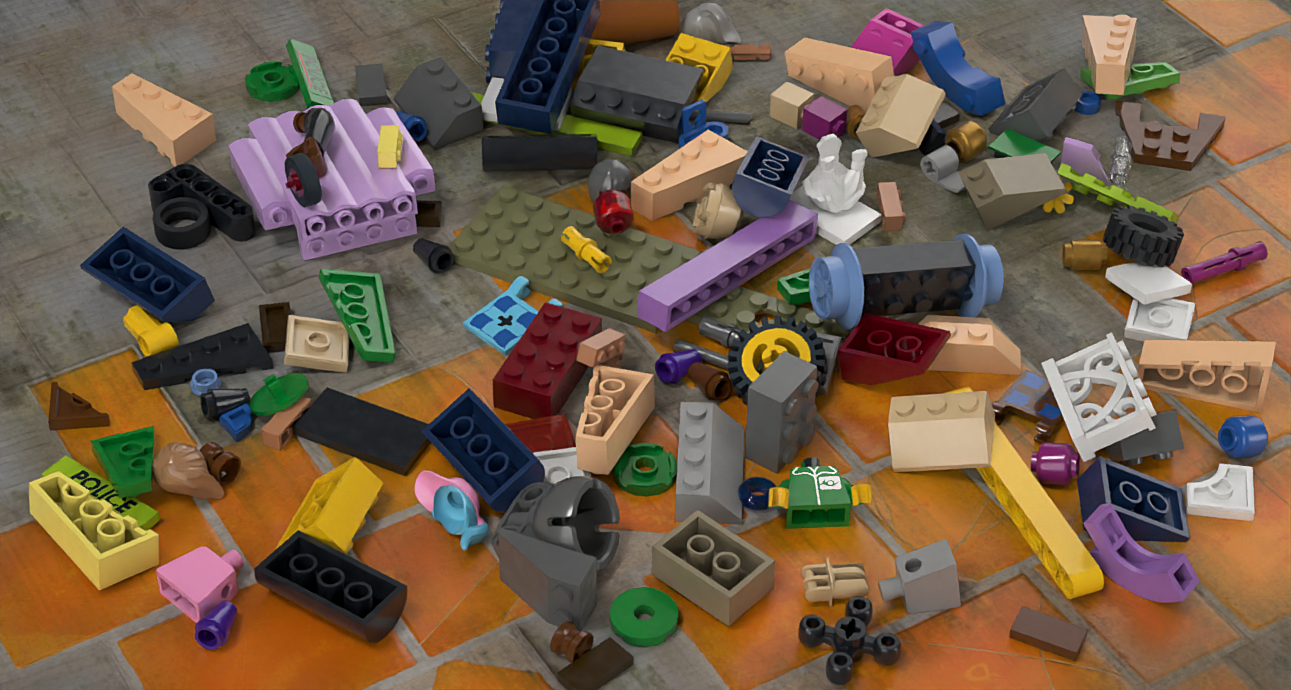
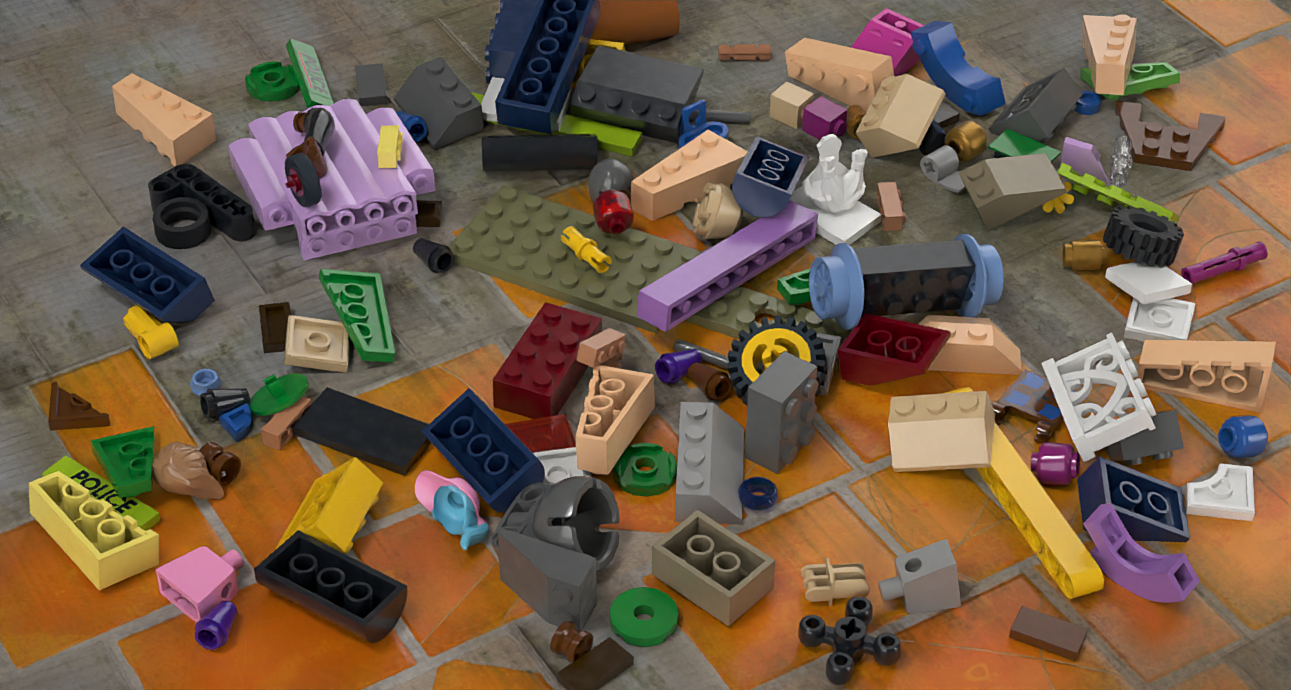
(220, 352): black wing -> none
(505, 318): medium azure flag -> none
(707, 55): yellow slope -> none
(710, 24): light grey hair -> none
(719, 331): dark grey pin -> none
(817, 496): green torso -> none

